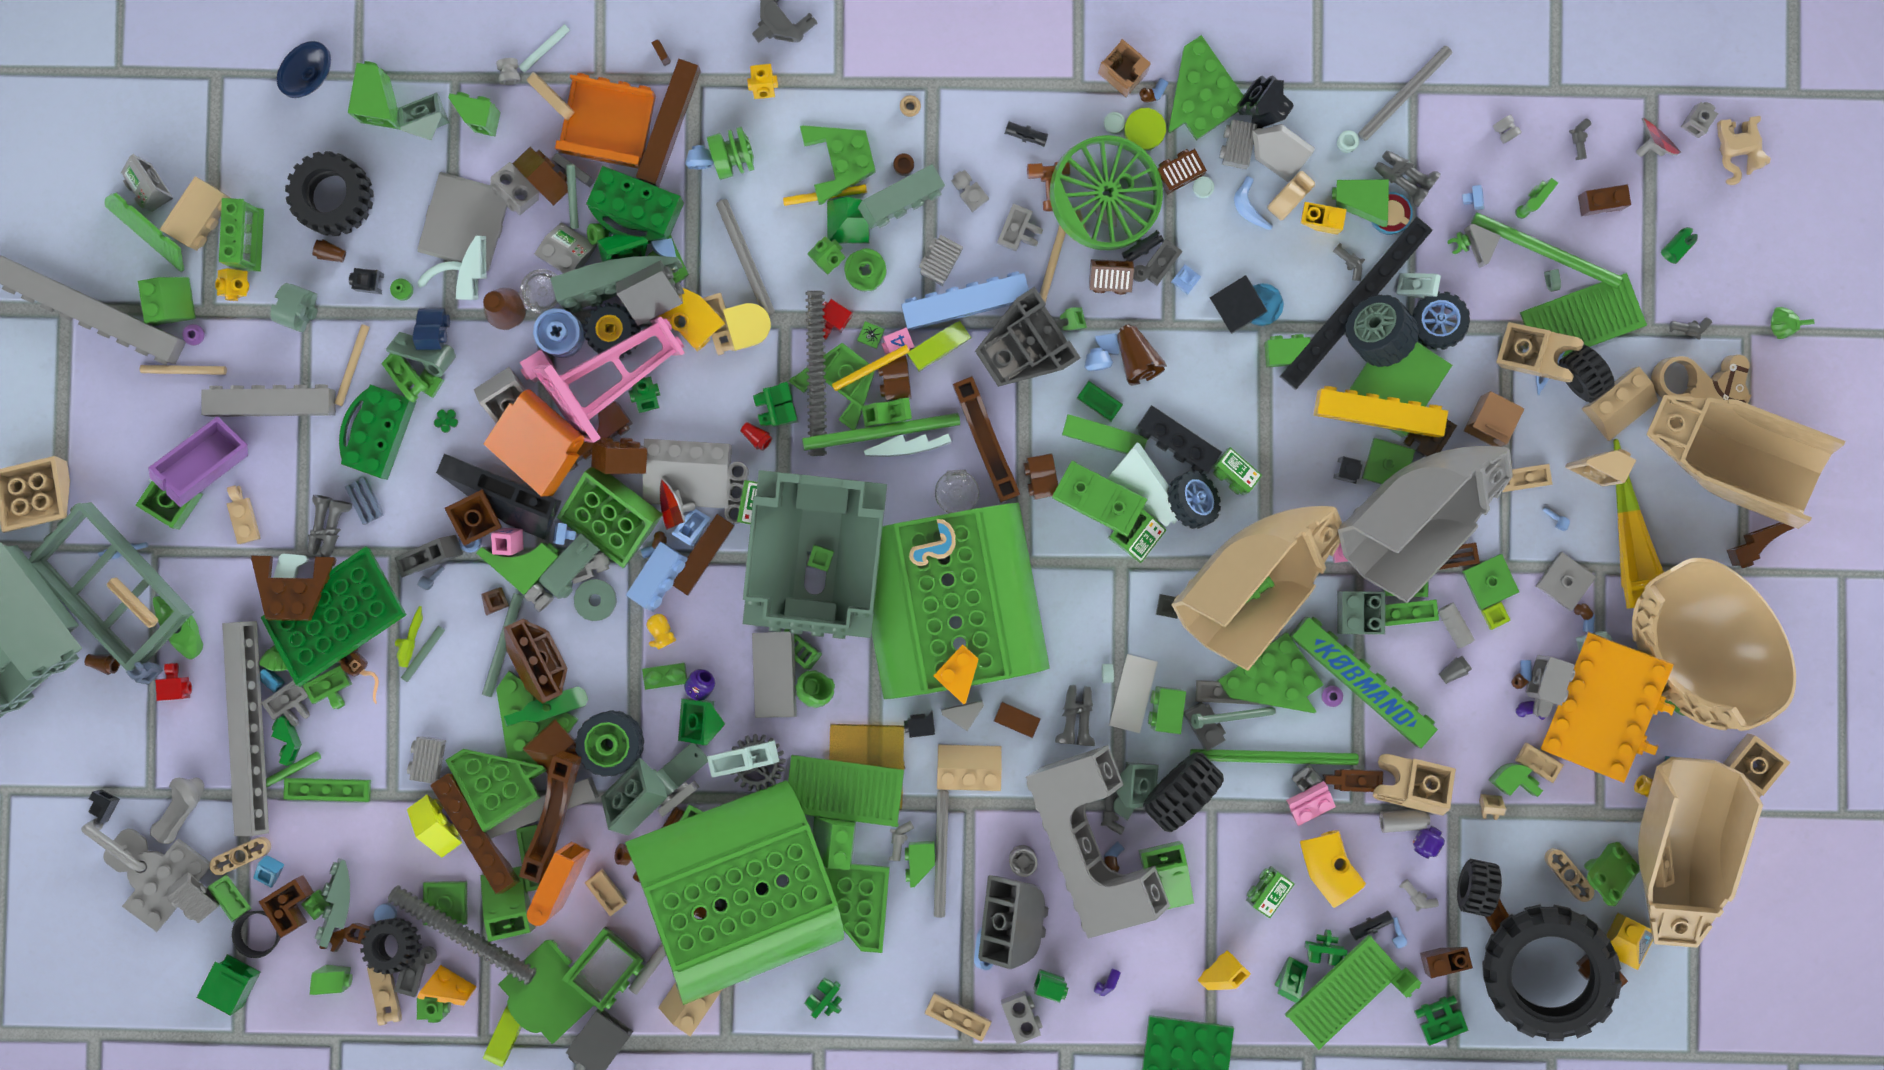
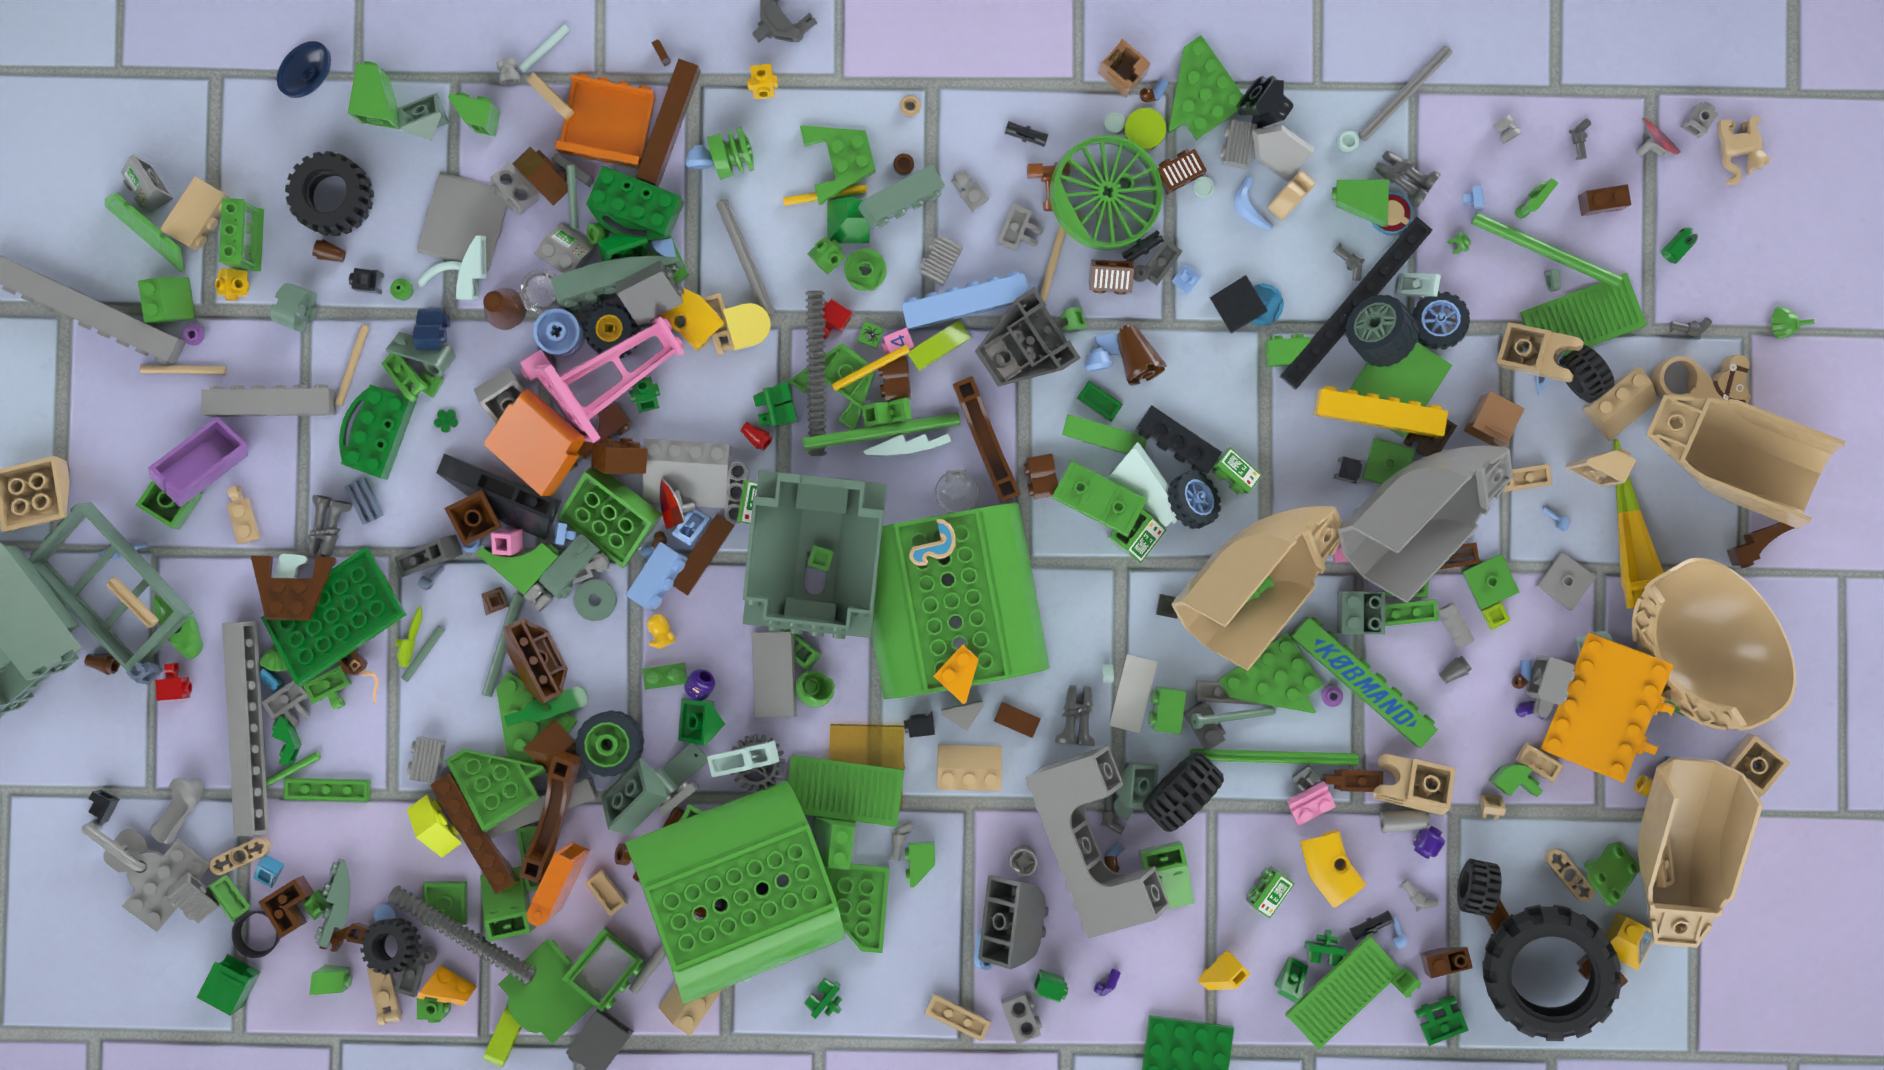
(941, 853): light grey axle -> none
(1323, 218): yellow slope -> none
(1482, 243): light grey slope -> none
(1588, 616): arm -> none

